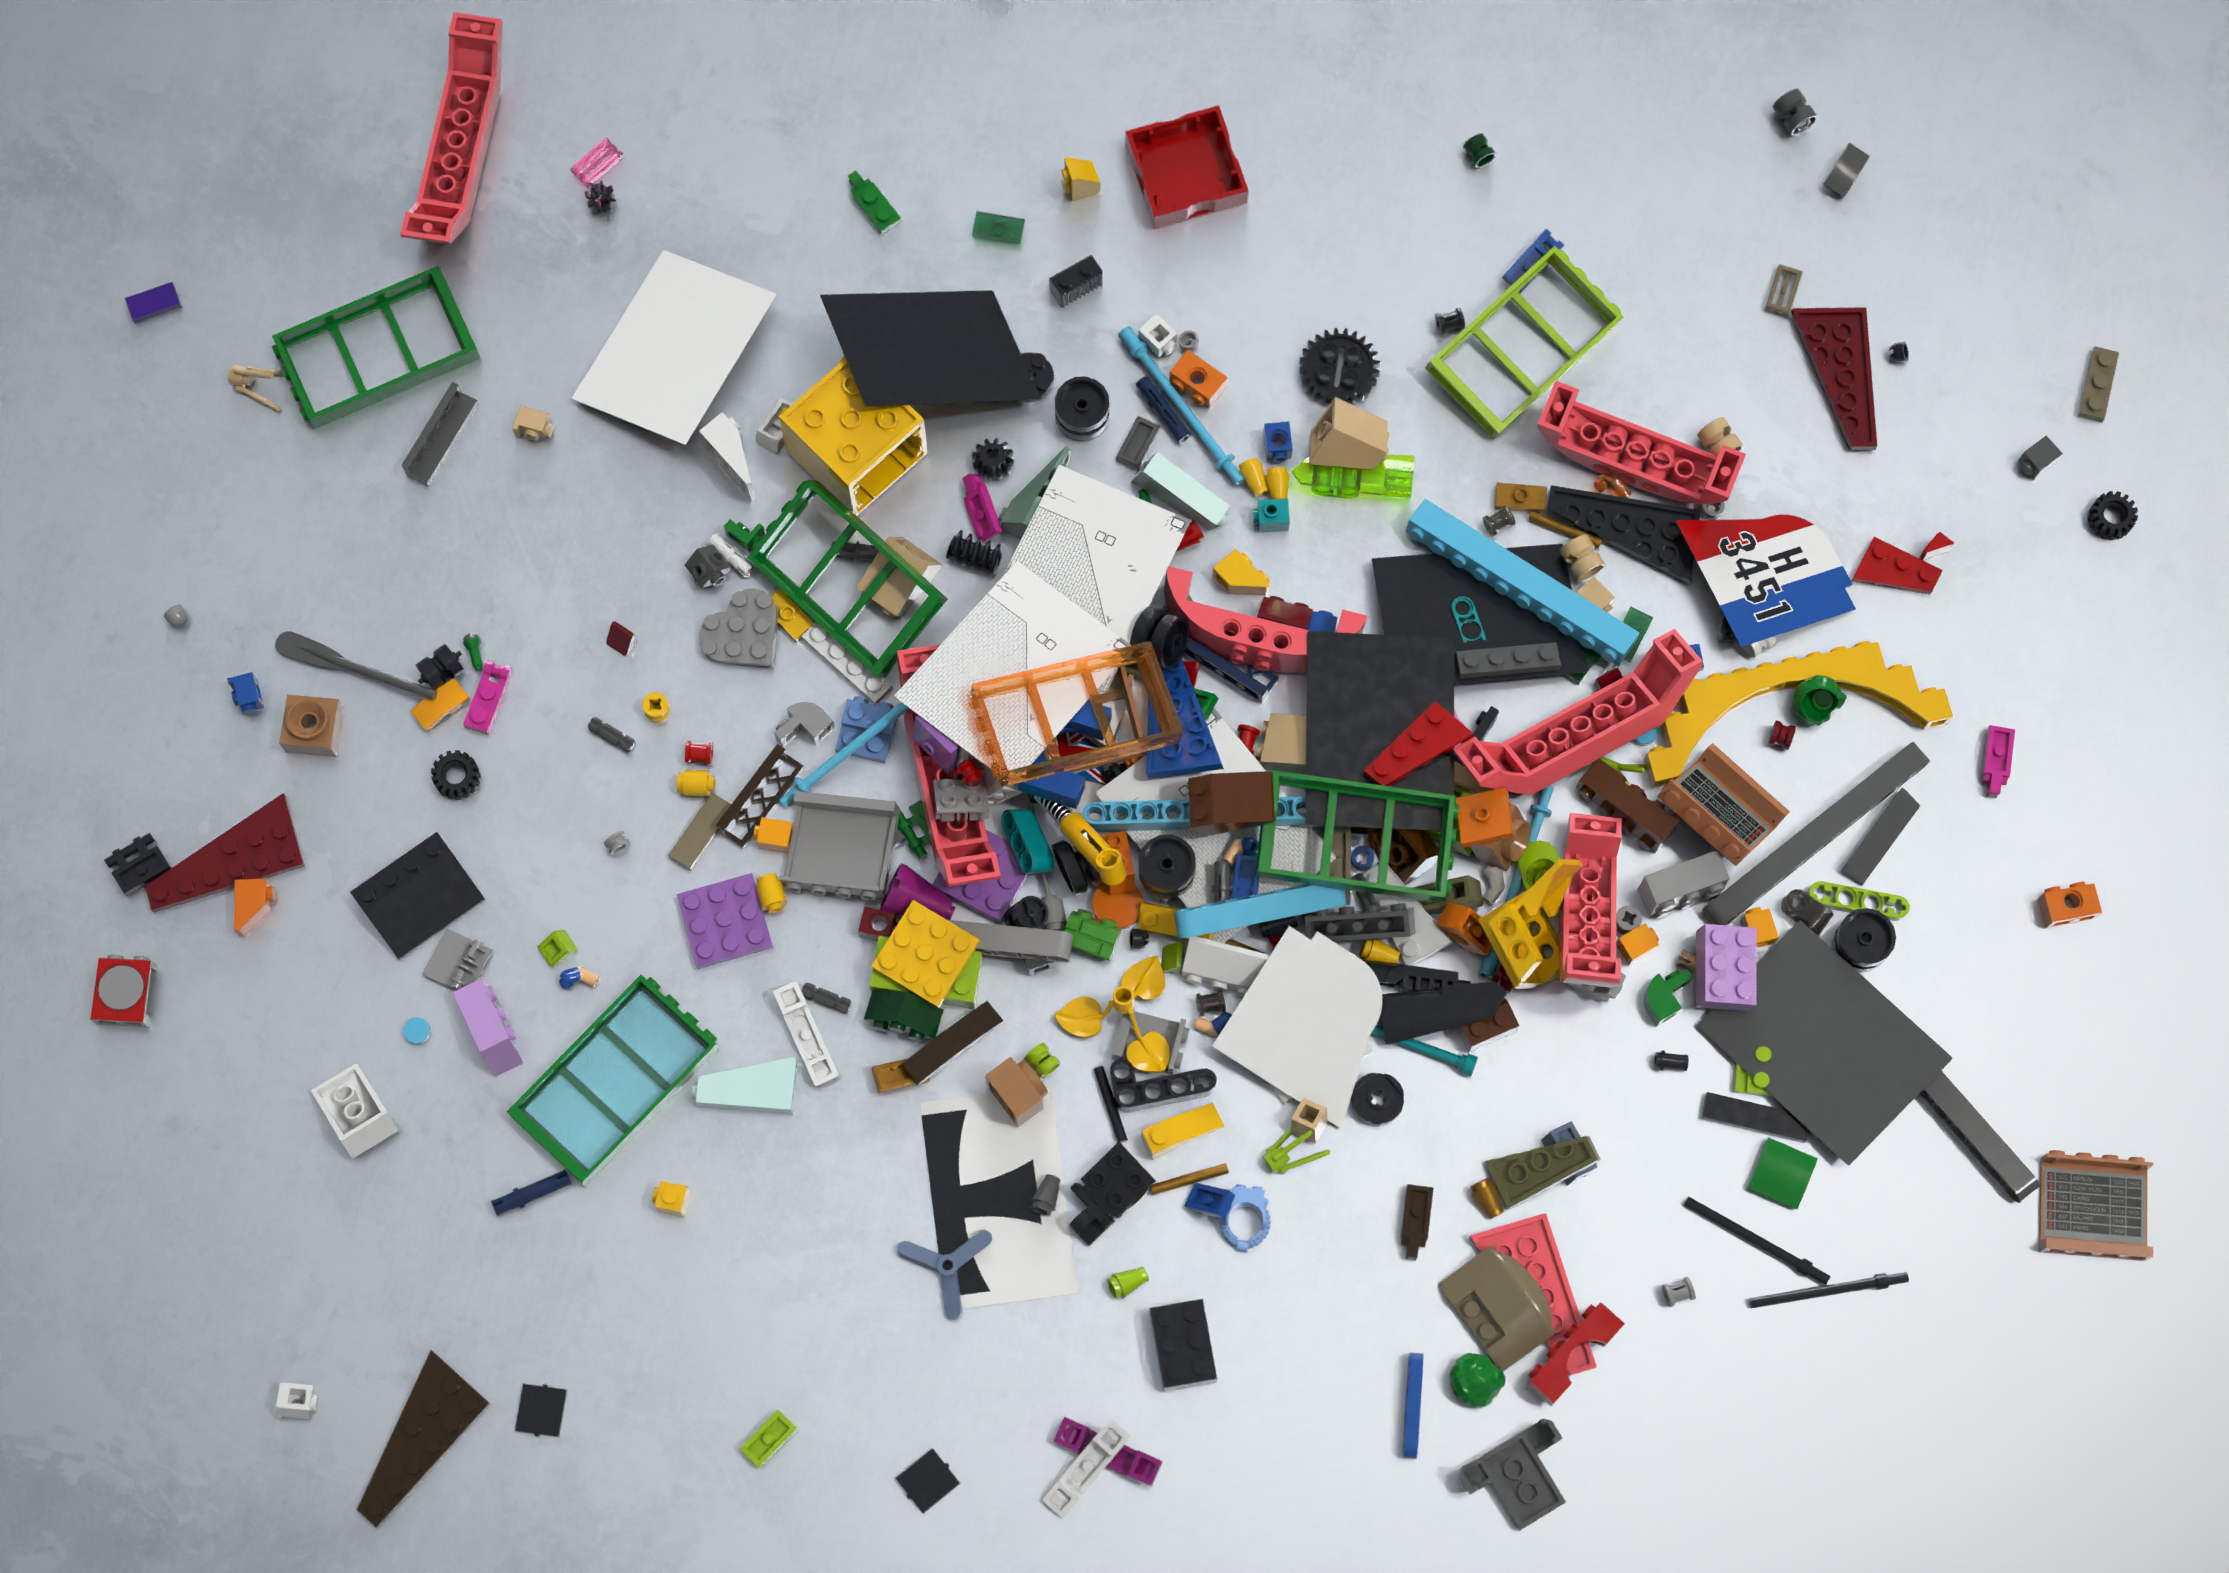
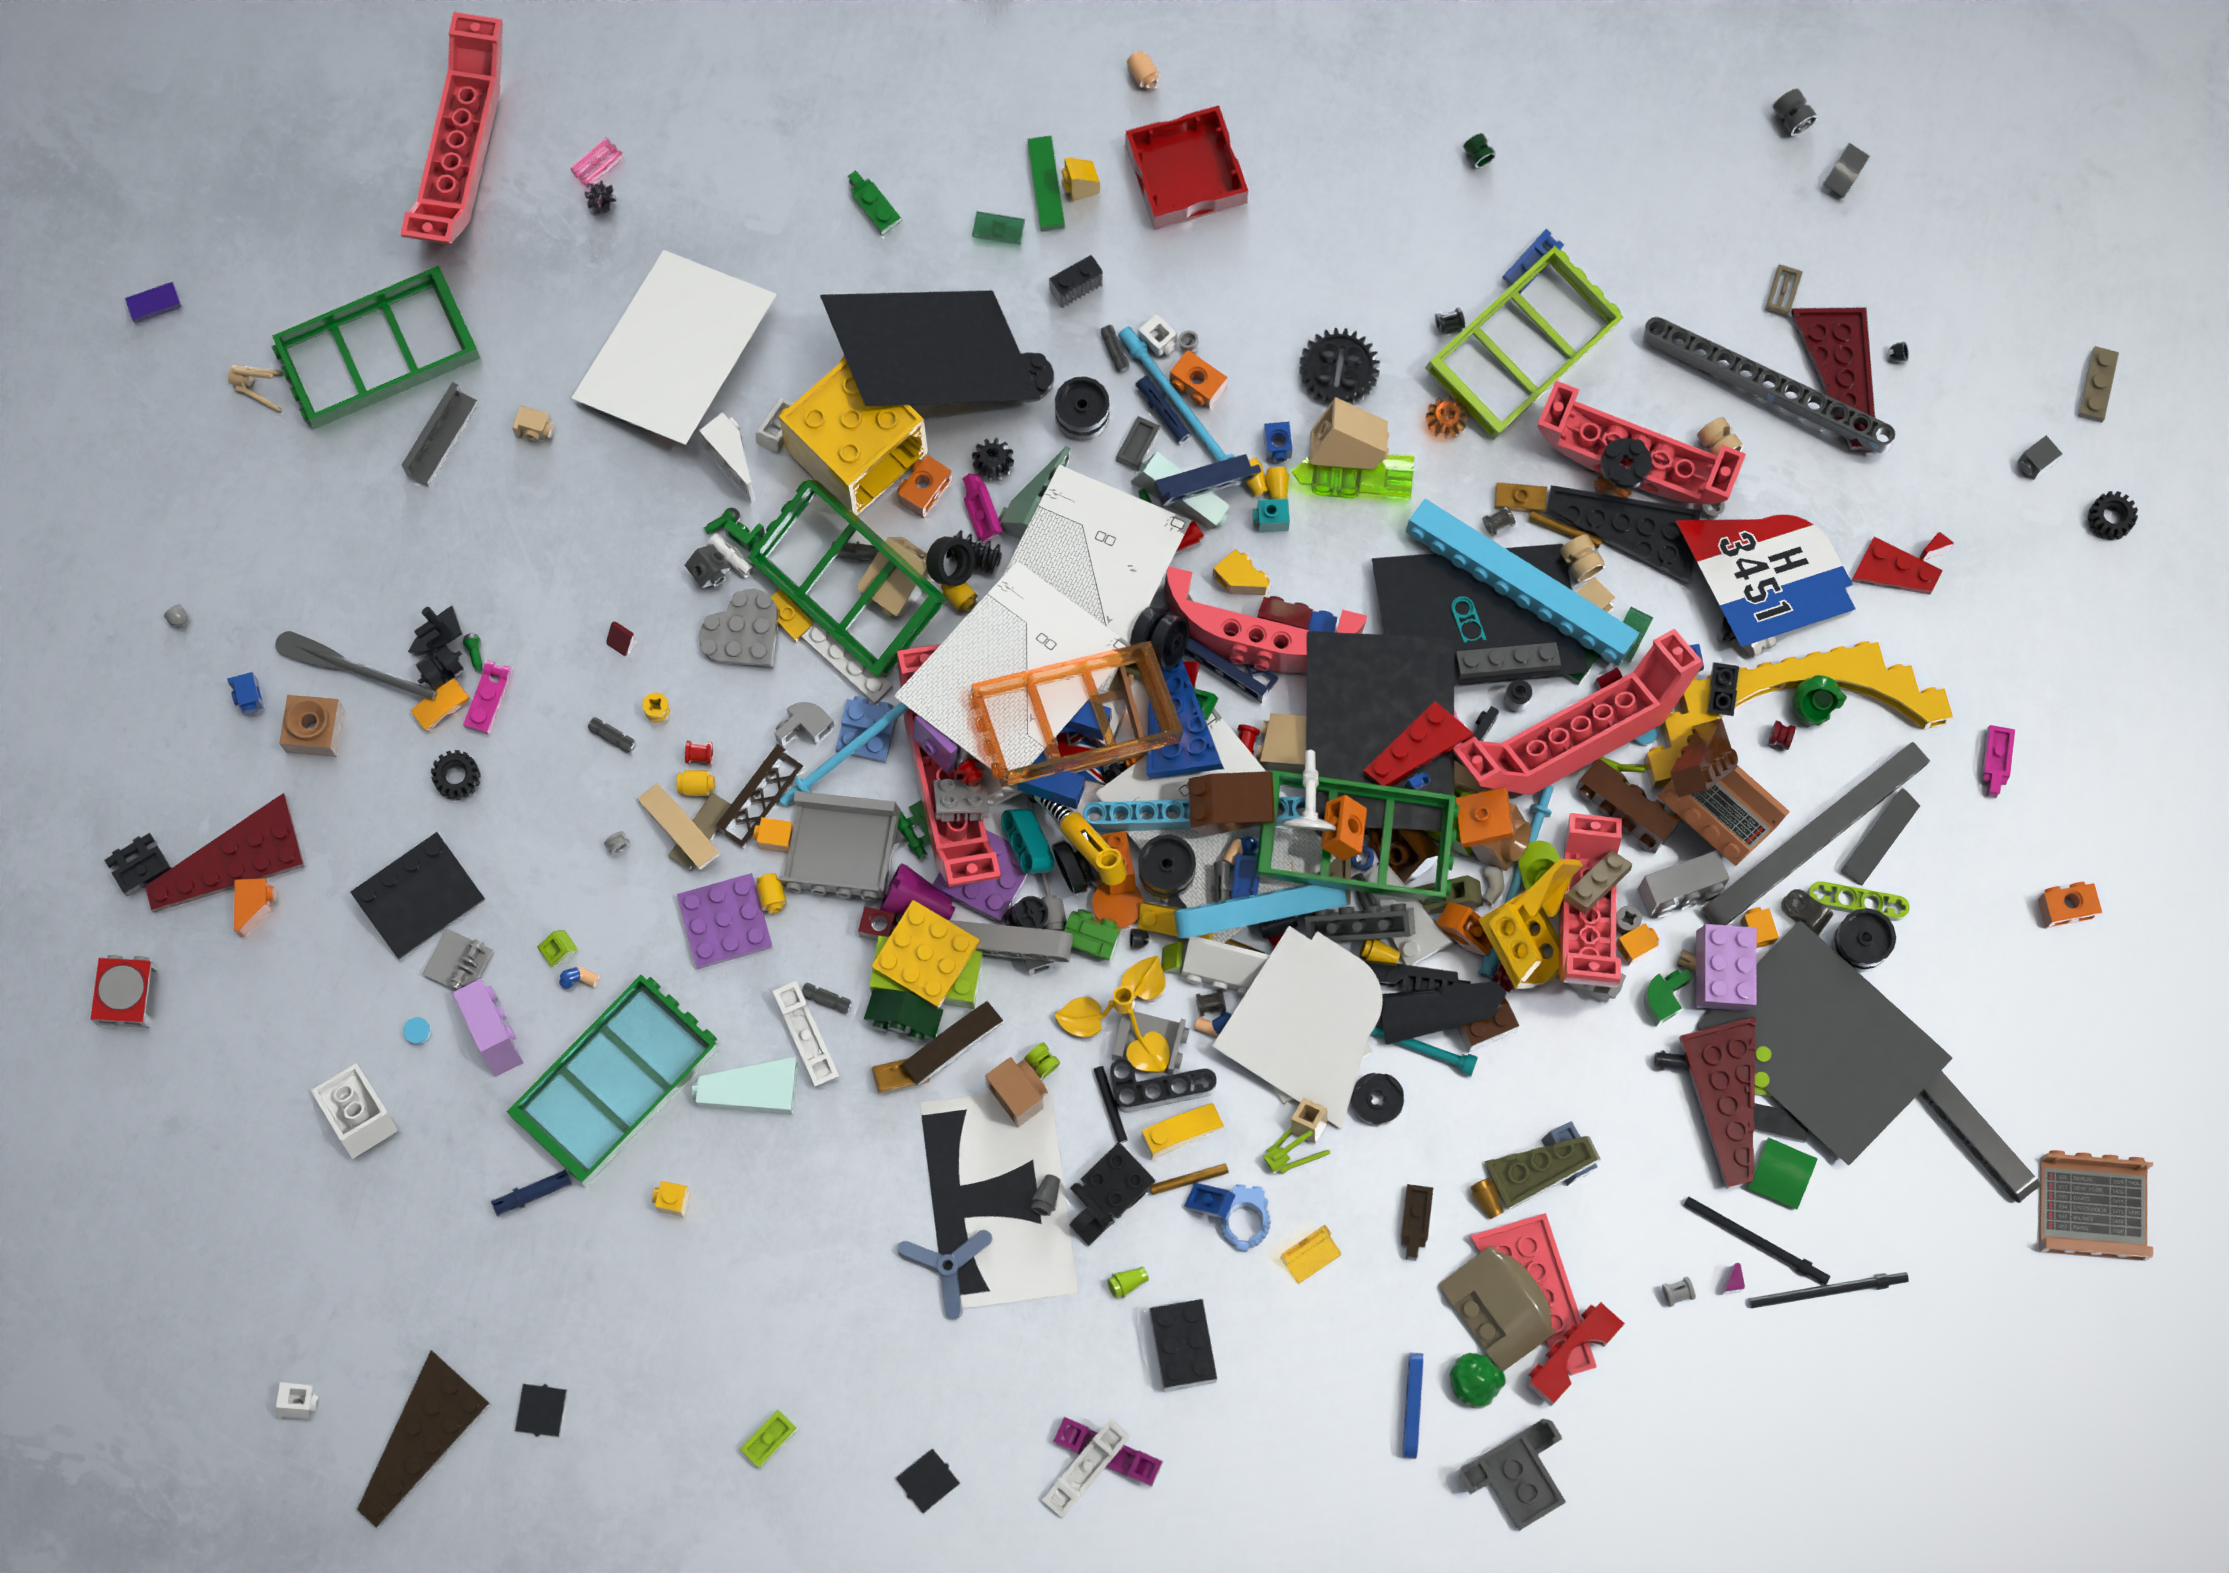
(437, 631): none -> black shield
(678, 826): none -> tan slope
(729, 513): none -> green piece
(920, 499): none -> orange brick
(960, 596): none -> yellow brick
(965, 562): none -> black tyre
(1046, 183): none -> green tile
(1114, 347): none -> dark grey axle
(1143, 69): none -> light nougat brick
(1205, 479): none -> dark blue fence
(1310, 818): none -> white dish
(1311, 1254): none -> clear yellow panel
(1349, 821): none -> orange brick
(1418, 781): none -> blue tile
(1439, 422): none -> clear orange gear
(1513, 700): none -> black brick
(1598, 882): none -> dark tan plate
(1618, 474): none -> black plate
(1704, 760): none -> reddish brown wedge
(1723, 689): none -> black slope
(1724, 1082): none -> dark red wing
(1734, 1281): none -> magenta slope
(1776, 394): none -> dark grey beam

